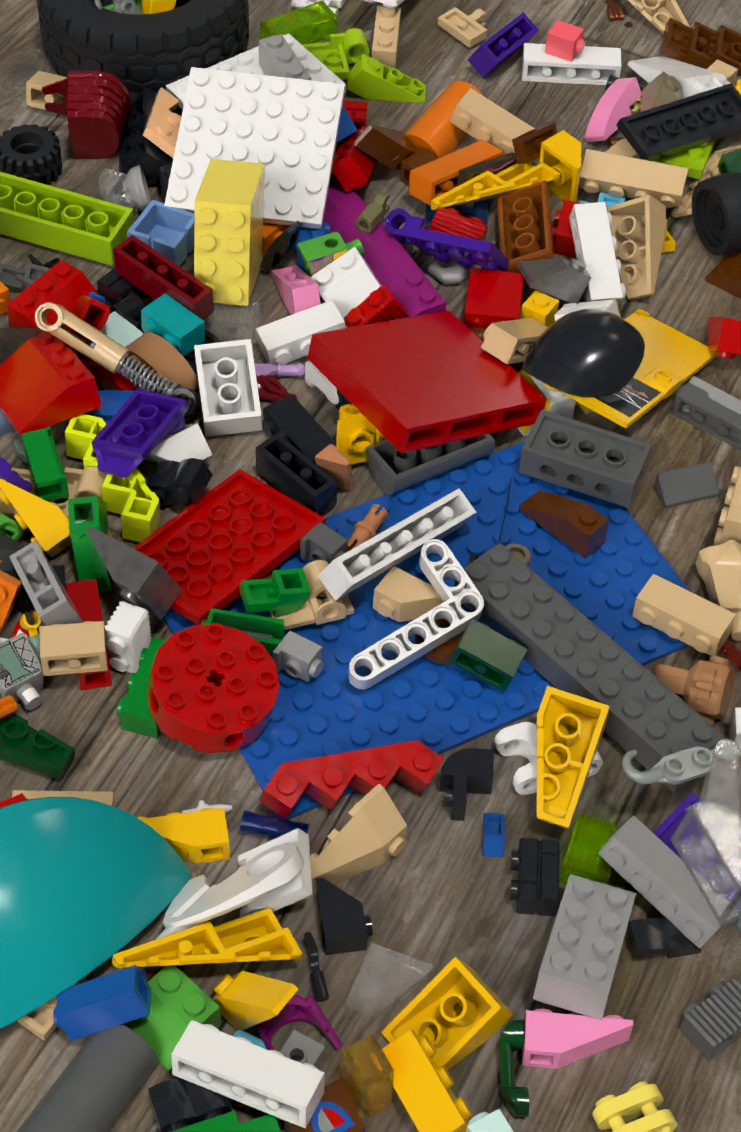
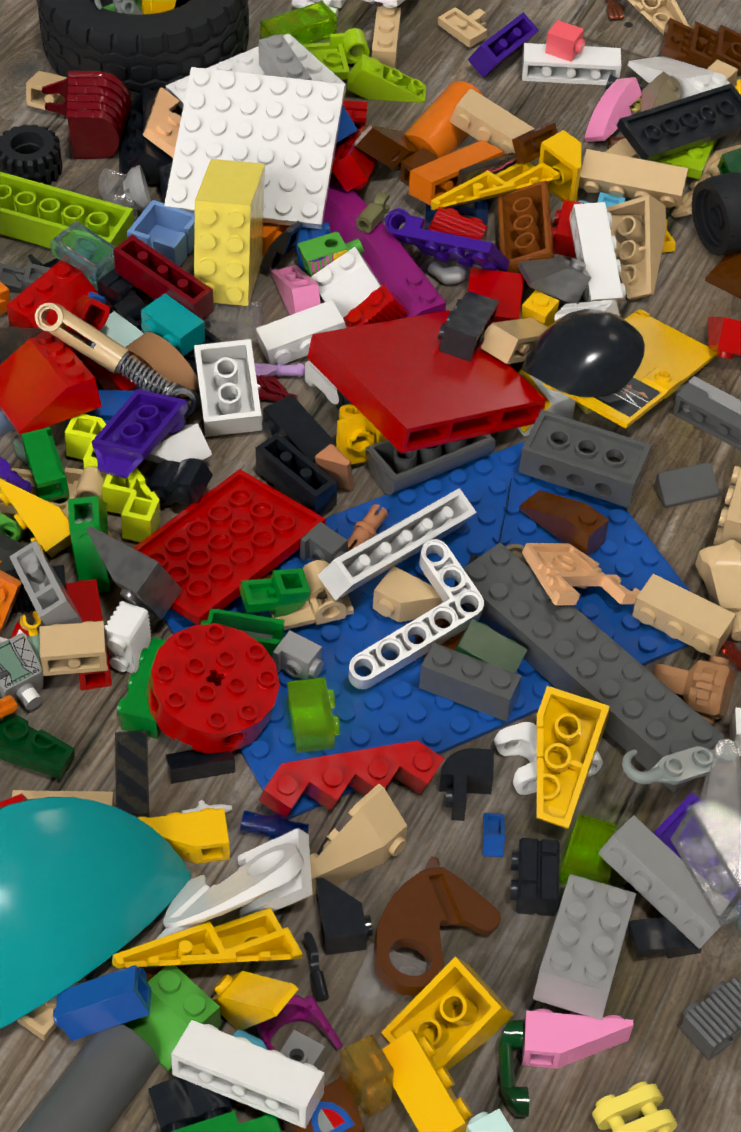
(84, 251): none -> clear light blue slope
(132, 772): none -> tile
(196, 765): none -> black slope
(311, 714): none -> clear neon green brick
(414, 921): none -> reddish brown animal
(466, 325): none -> black brick
(470, 681): none -> dark grey brick
(564, 566): none -> light nougat wing

